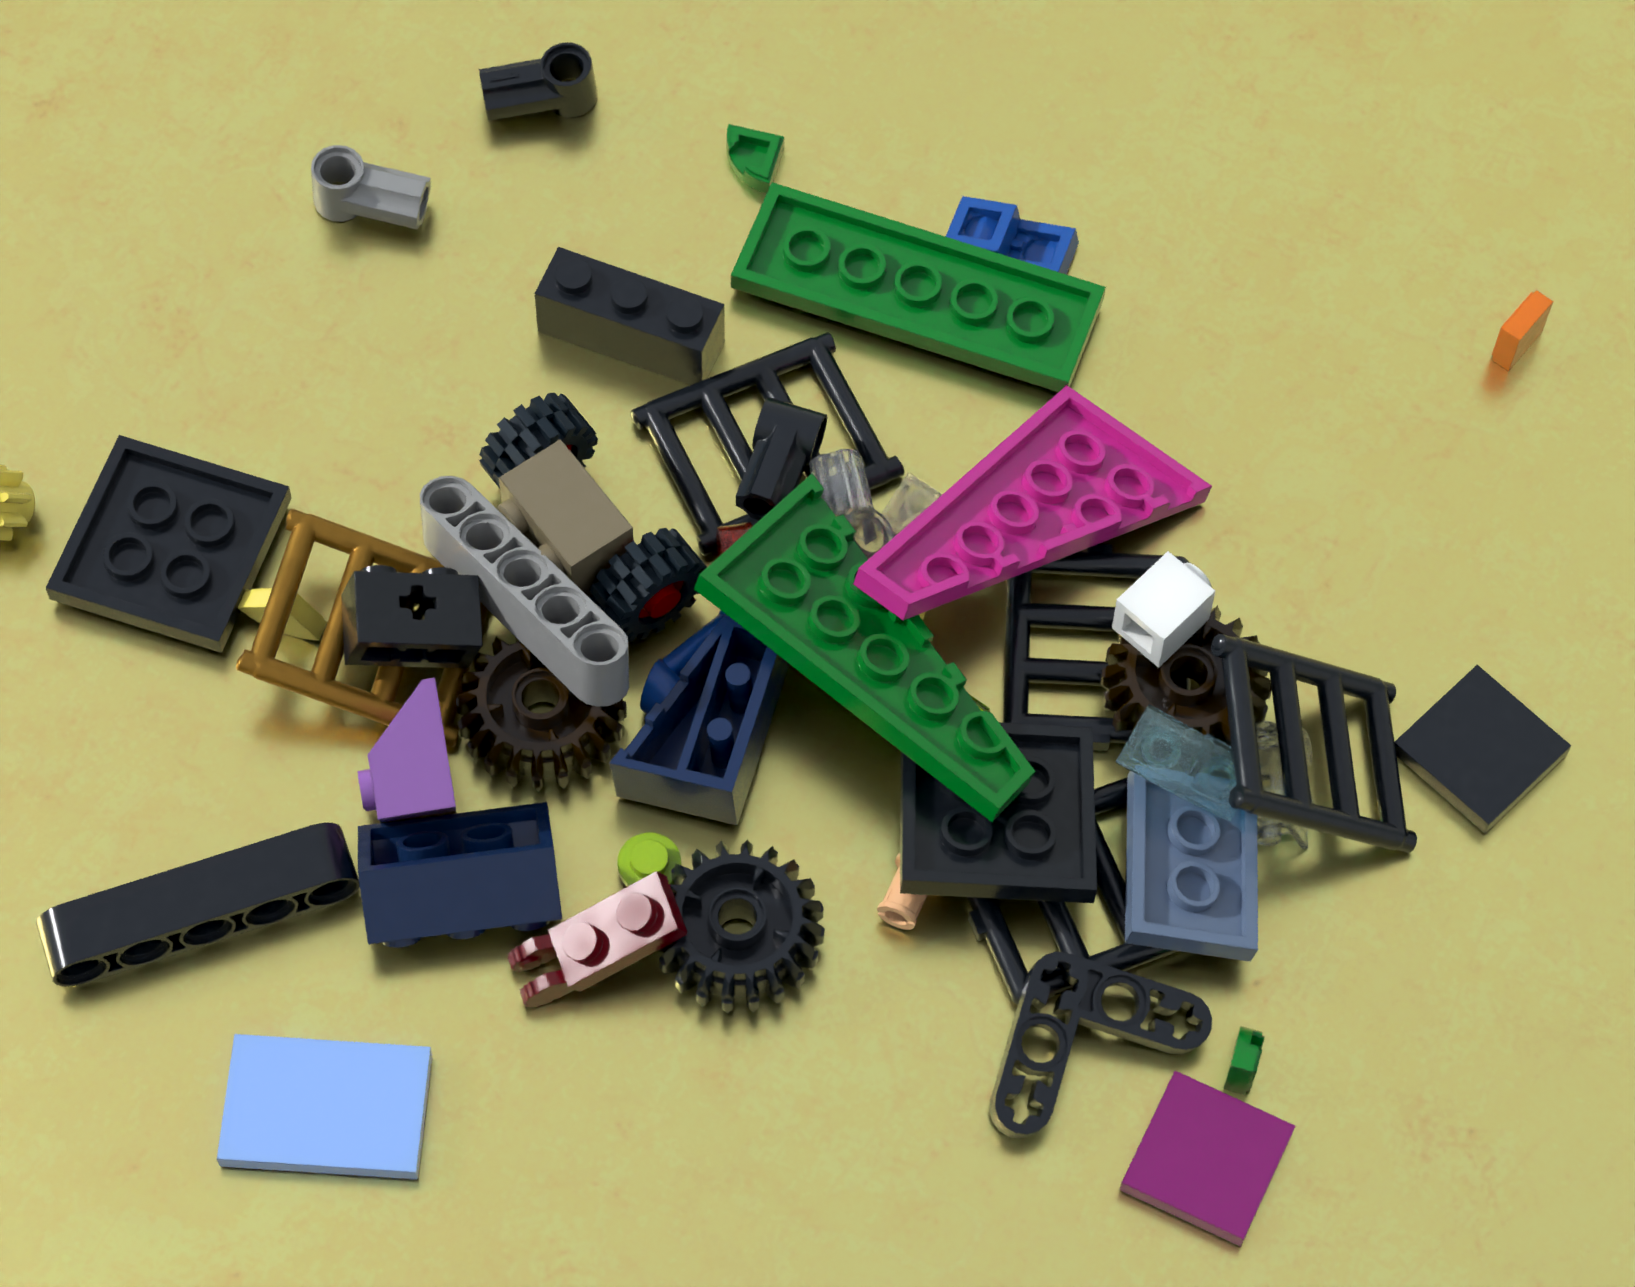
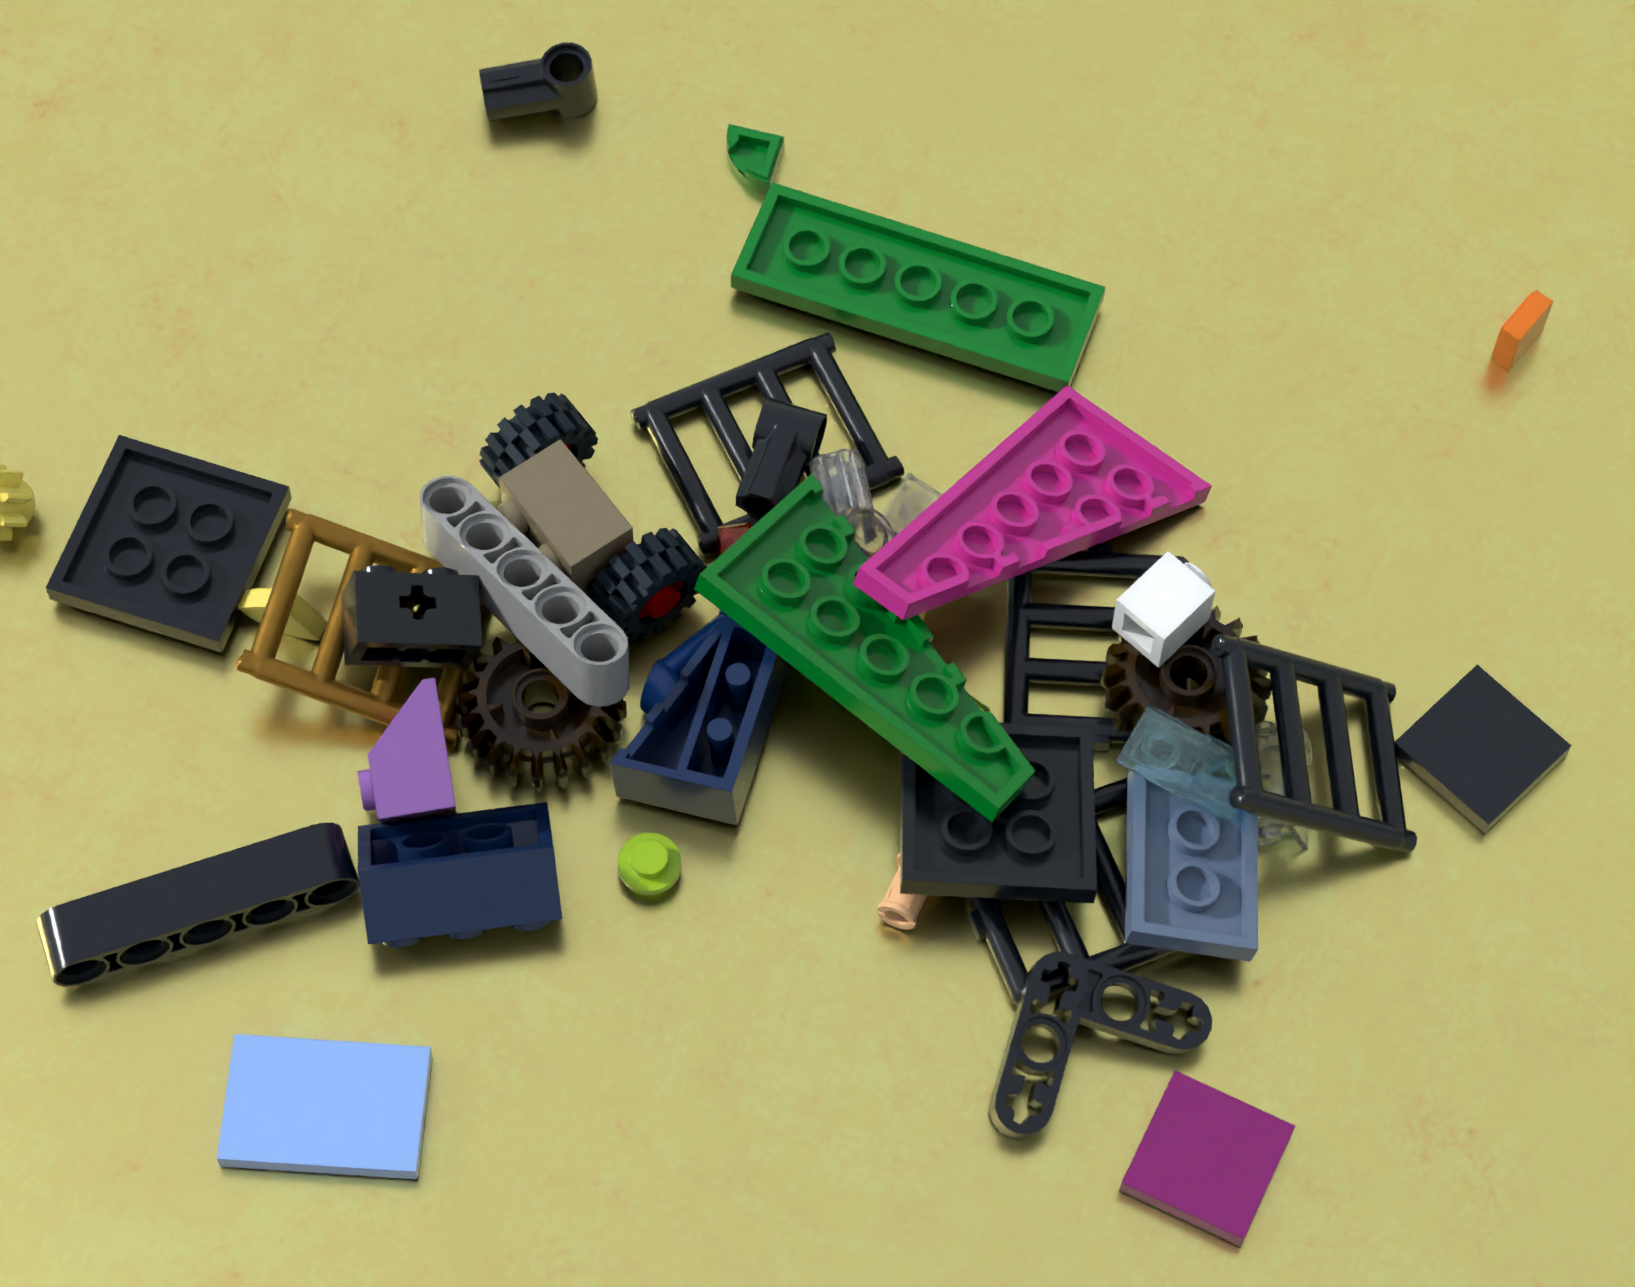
(368, 190): light grey piece -> none
(601, 940): hinge -> none
(630, 317): black brick -> none
(748, 962): black gear -> none
(1001, 230): blue slope -> none
(1244, 1060): green tile -> none

